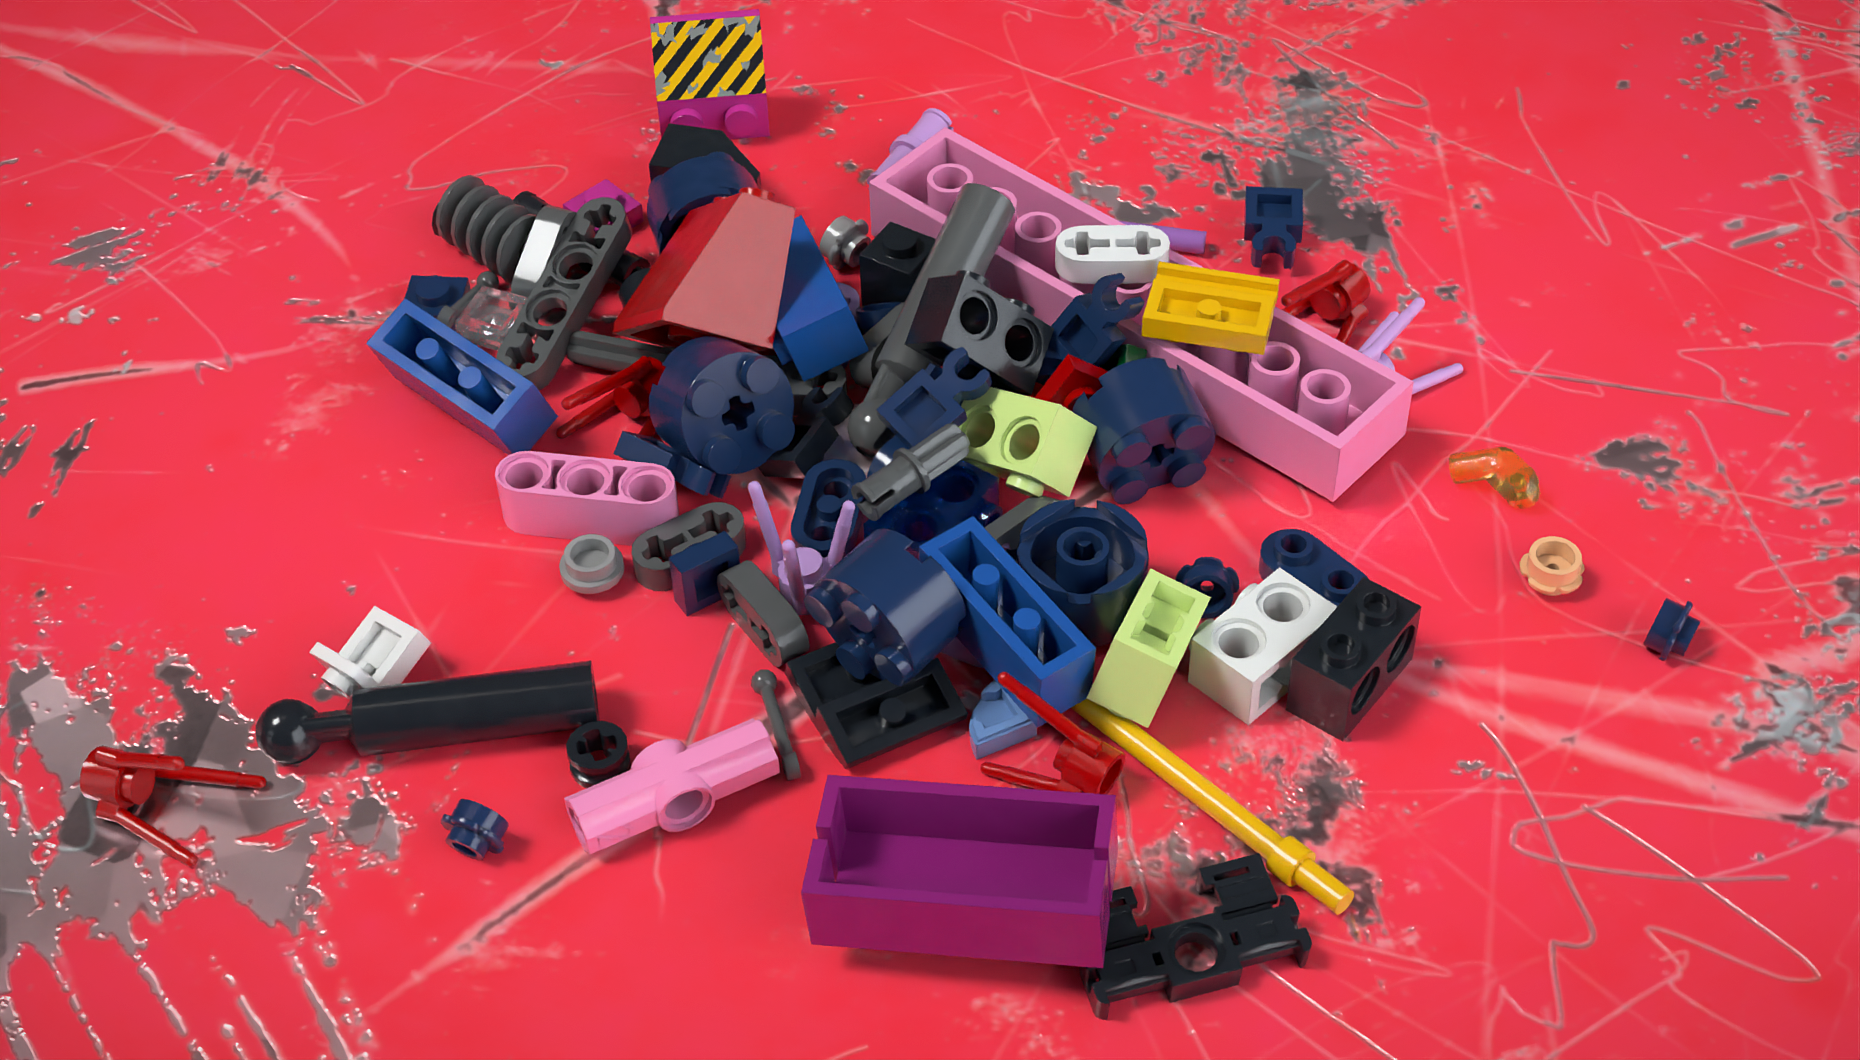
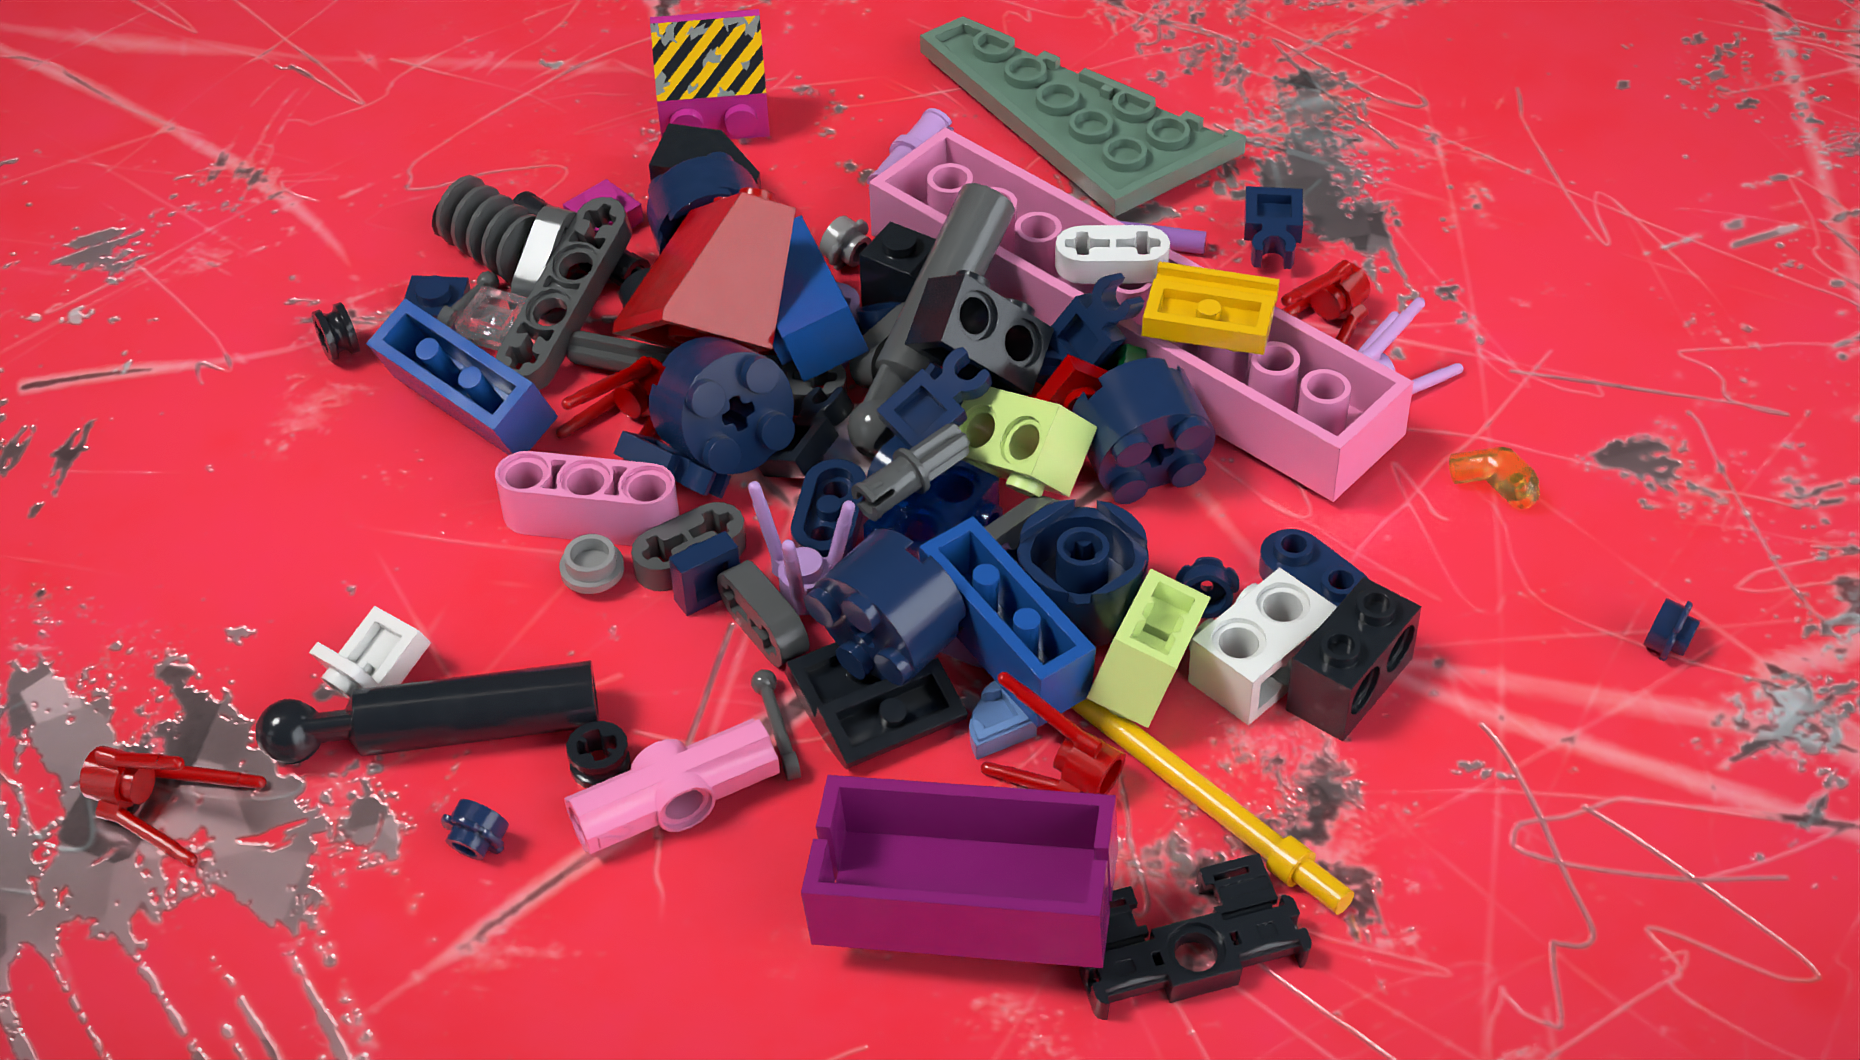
(335, 331): none -> black bush
(1083, 123): none -> sand green wing
(1553, 566): light nougat plate -> none

